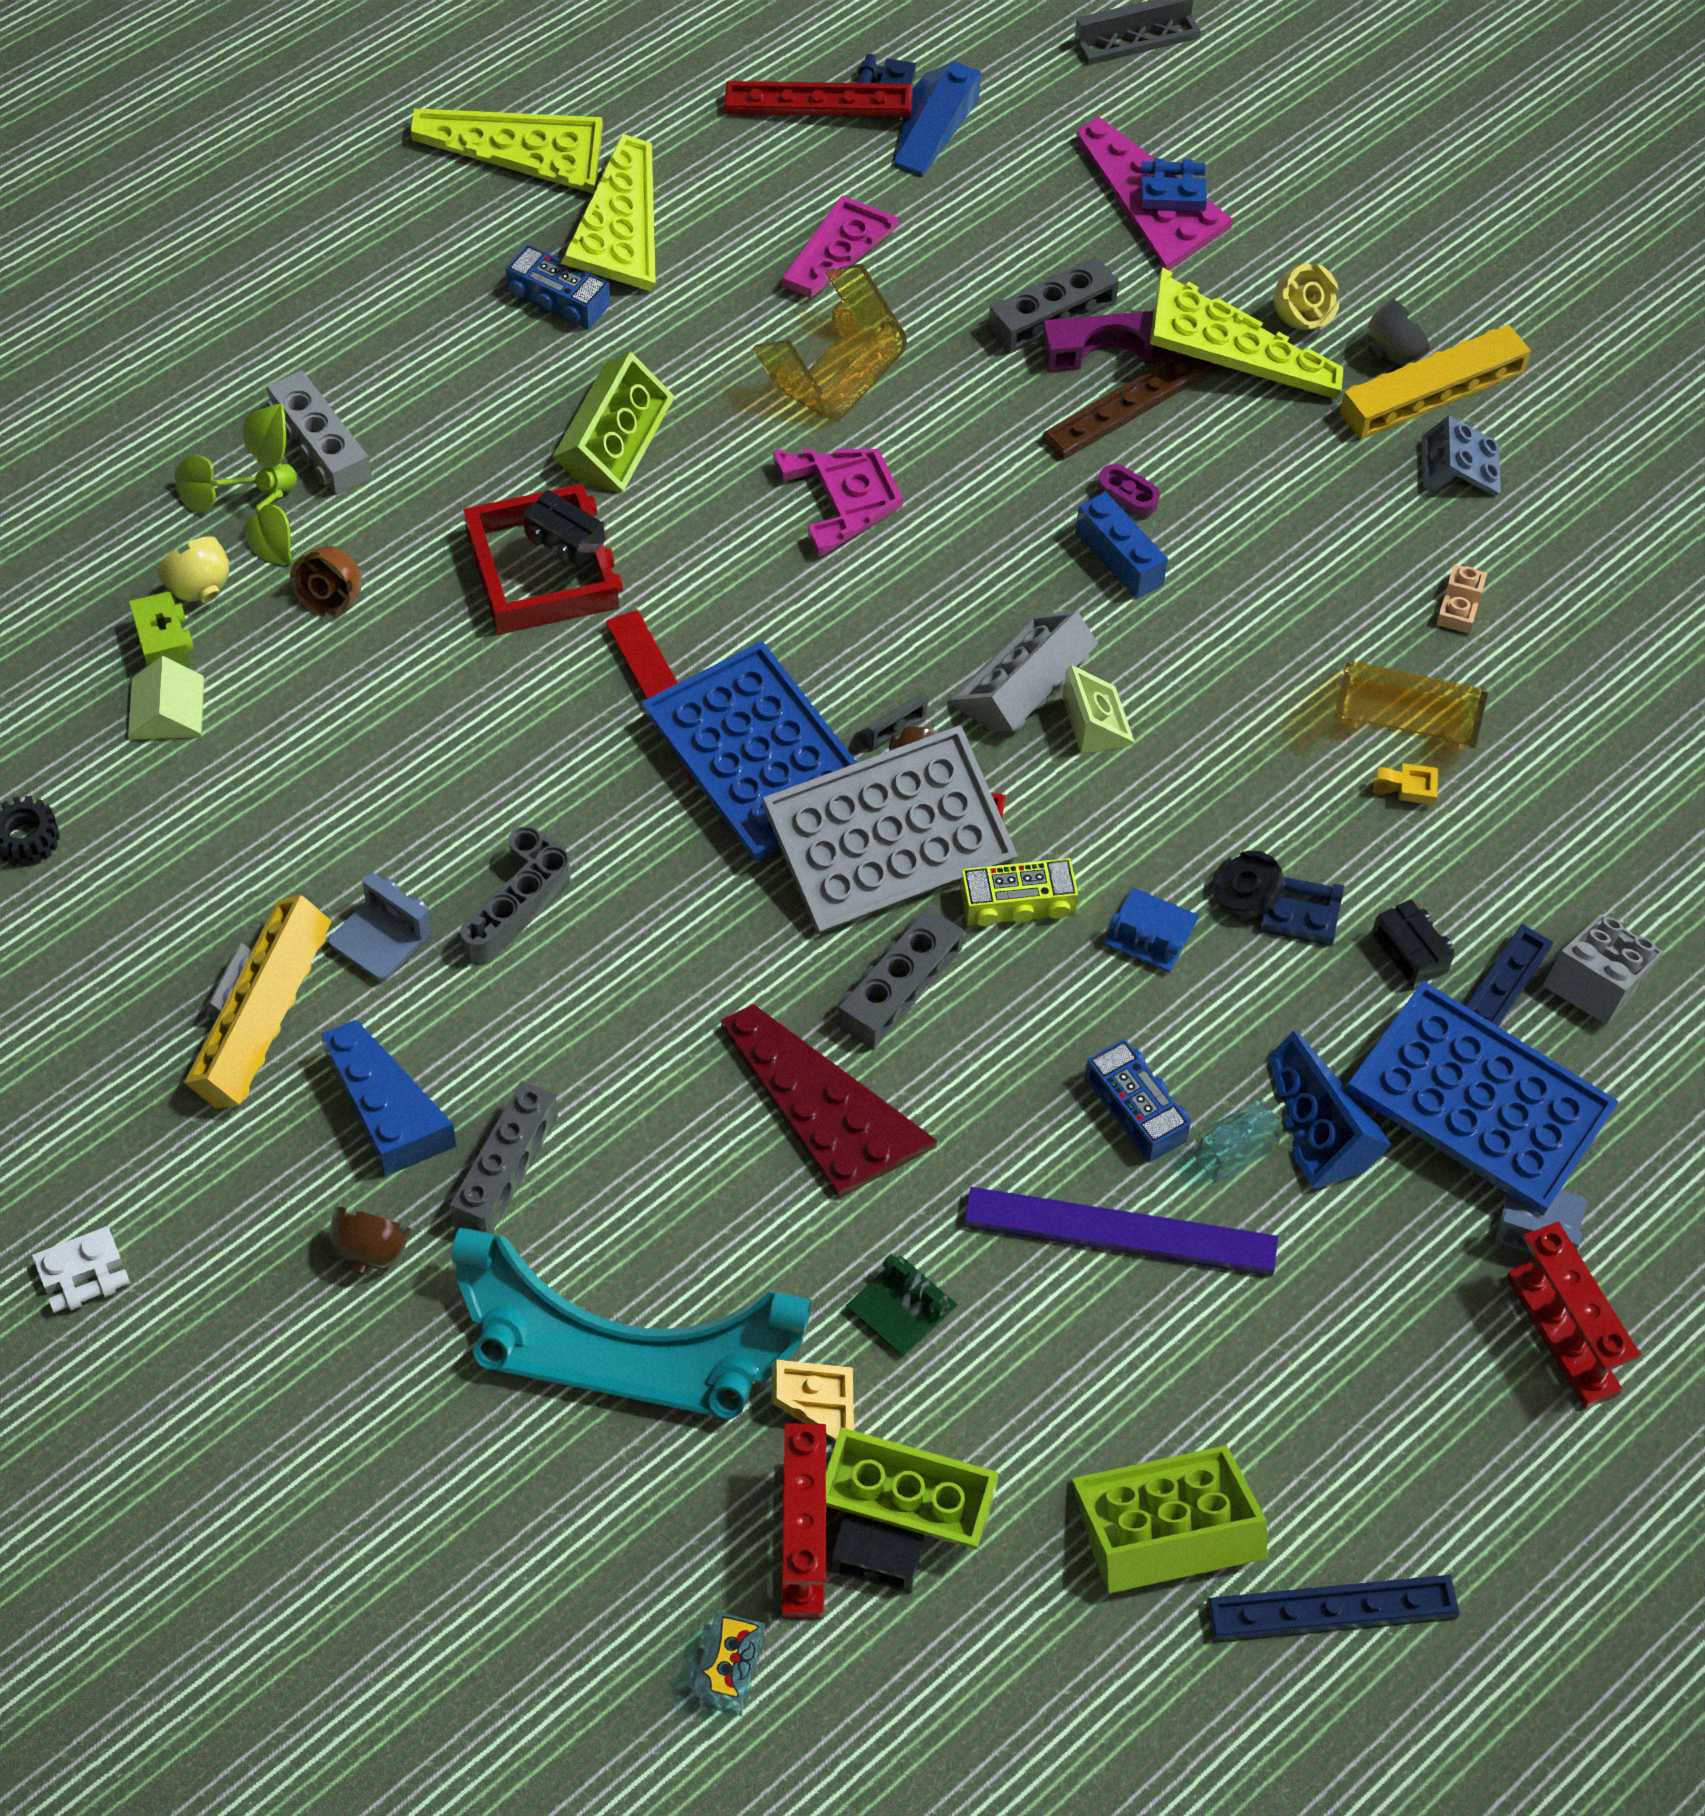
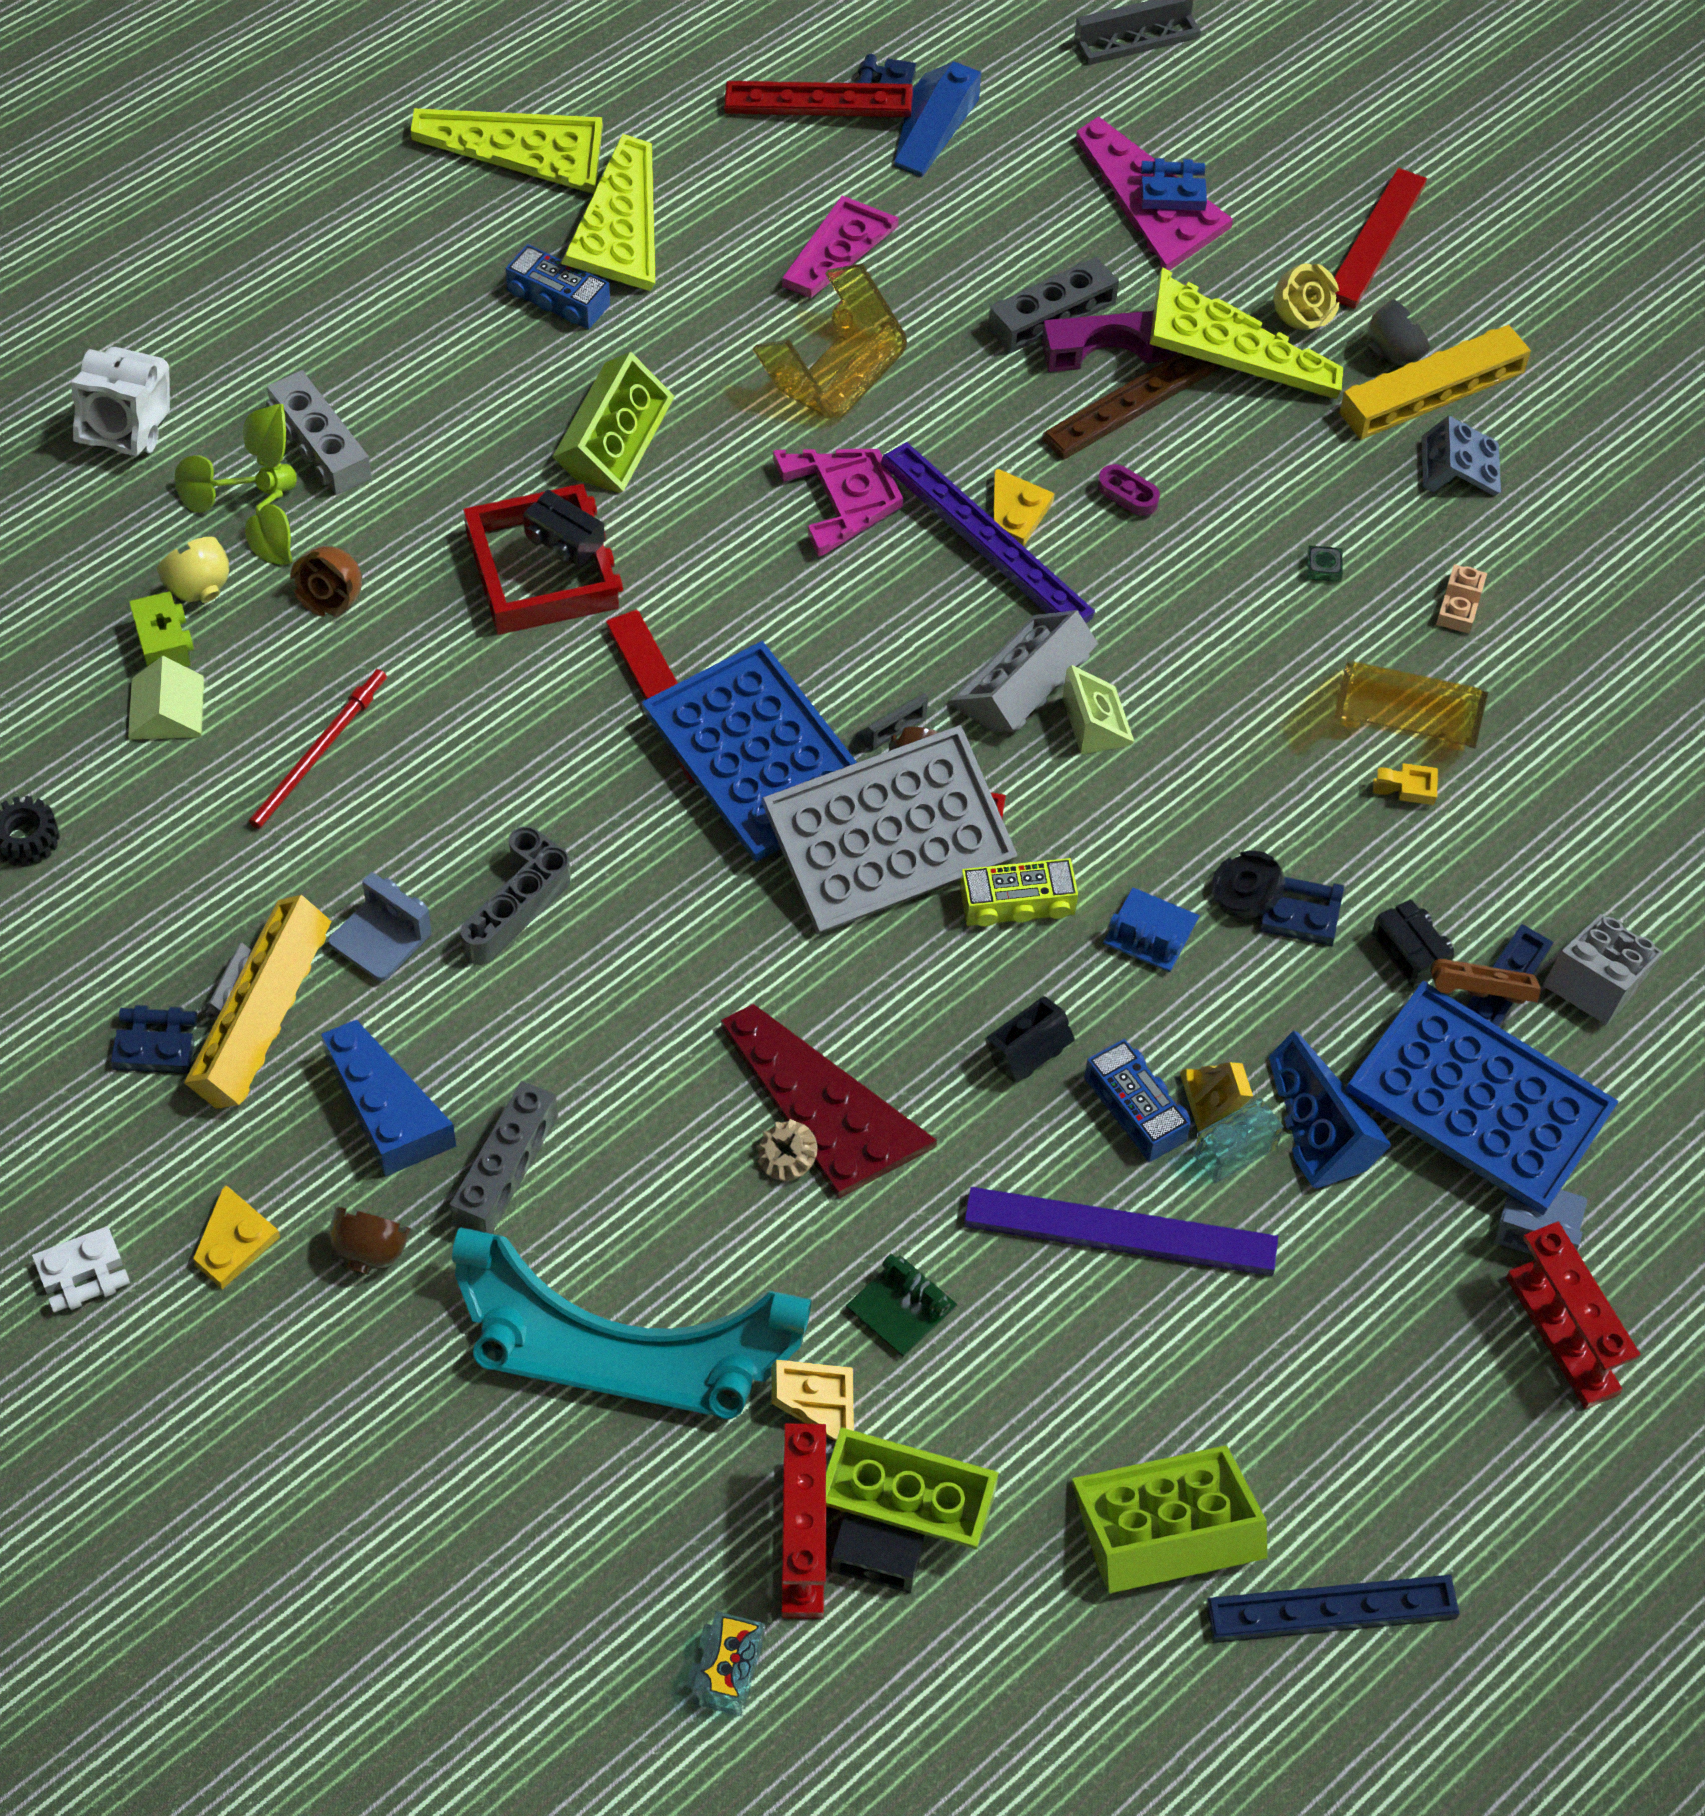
(120, 400): none -> white piece
(154, 1050): none -> dark blue plate
(232, 1239): none -> yellow wing
(358, 701): none -> red bar
(787, 1167): none -> tan gear
(874, 1021): dark grey brick -> none
(983, 532): none -> dark purple tile
(1019, 505): none -> yellow wing
(1030, 1039): none -> black brick
(1121, 545): blue brick -> none
(1215, 1091): none -> yellow wing
(1324, 563): none -> clear green tile
(1377, 236): none -> red tile
(1484, 980): none -> dark orange plate

